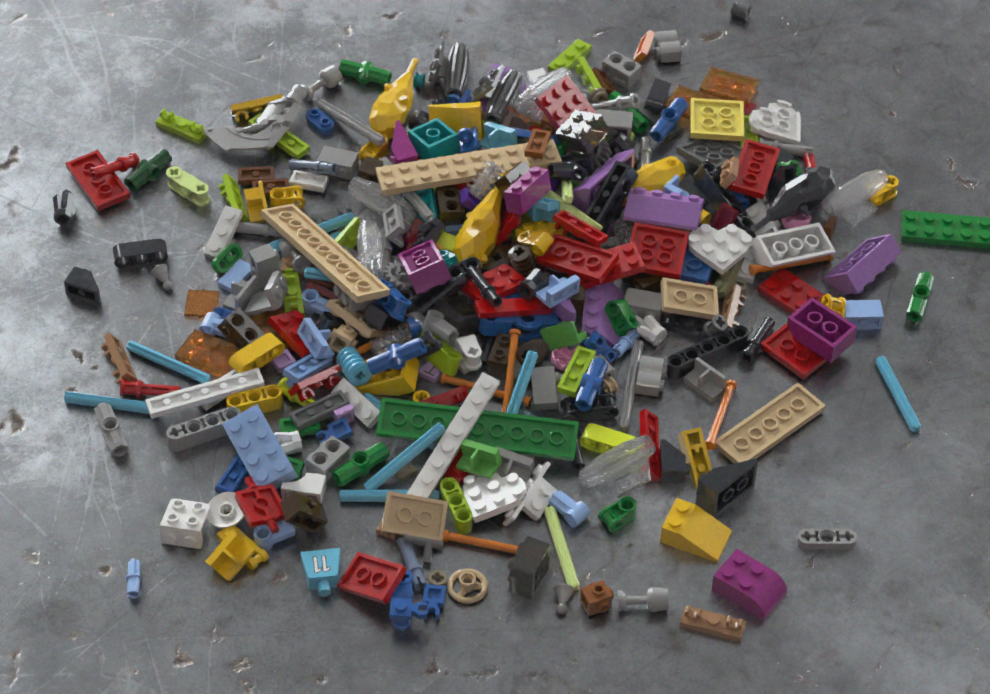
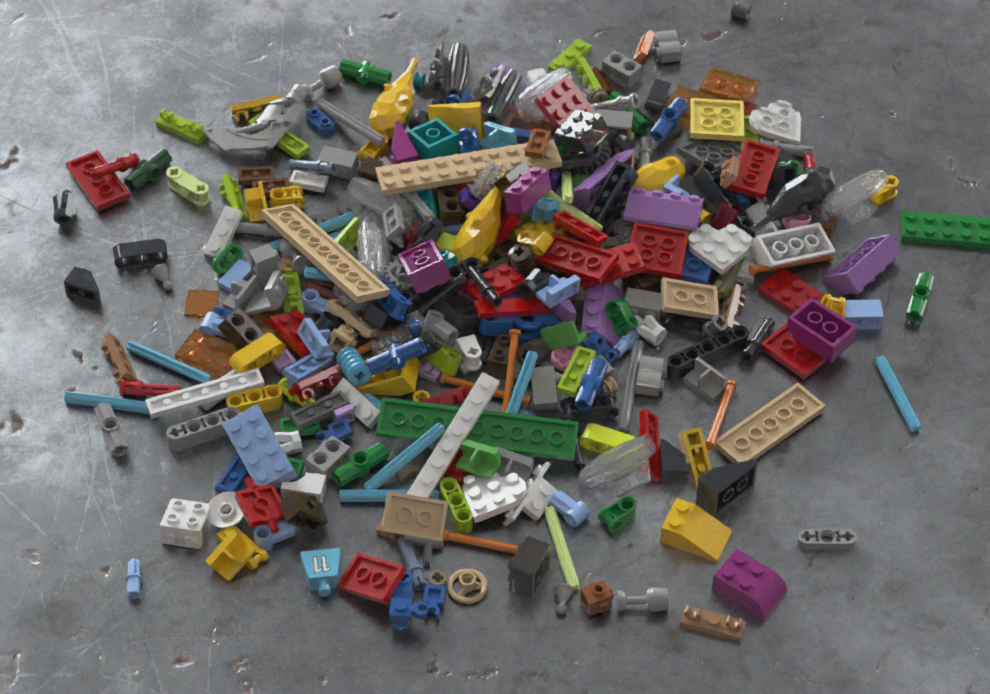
(566, 171): black piece -> none

